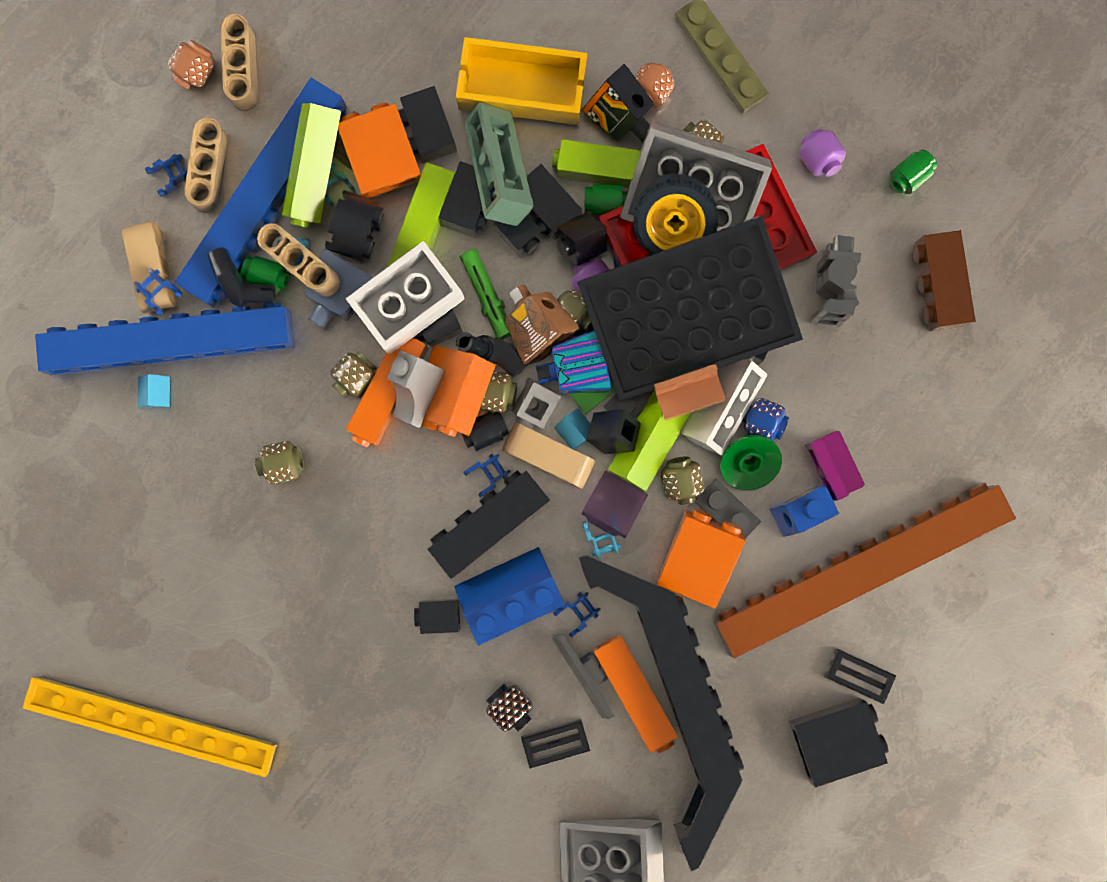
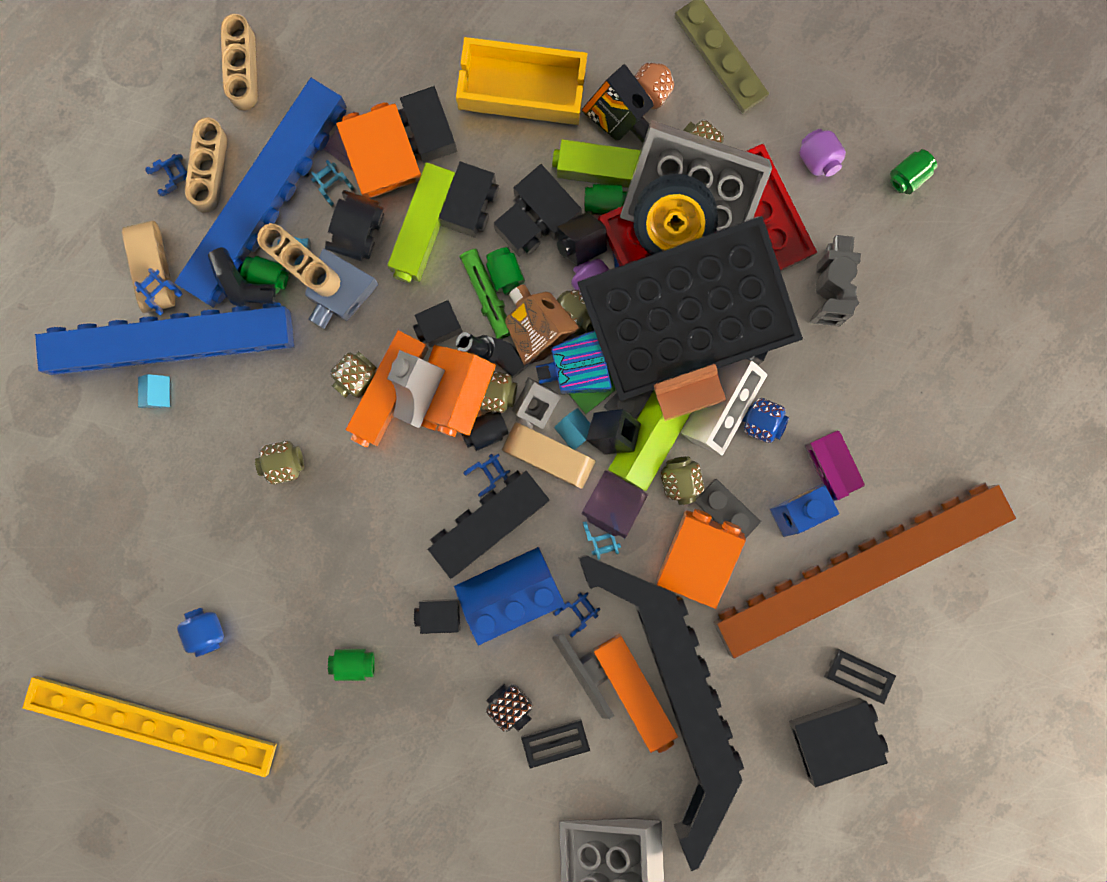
(191, 64): nougat head -> none
(200, 632): none -> blue head
(311, 164): brick -> none
(351, 664): none -> green brick
(406, 298): white brick -> none
(498, 164): sand green brick -> none
(504, 270): none -> green brick
(756, 471): green dish -> none
(944, 281): reddish brown brick -> none

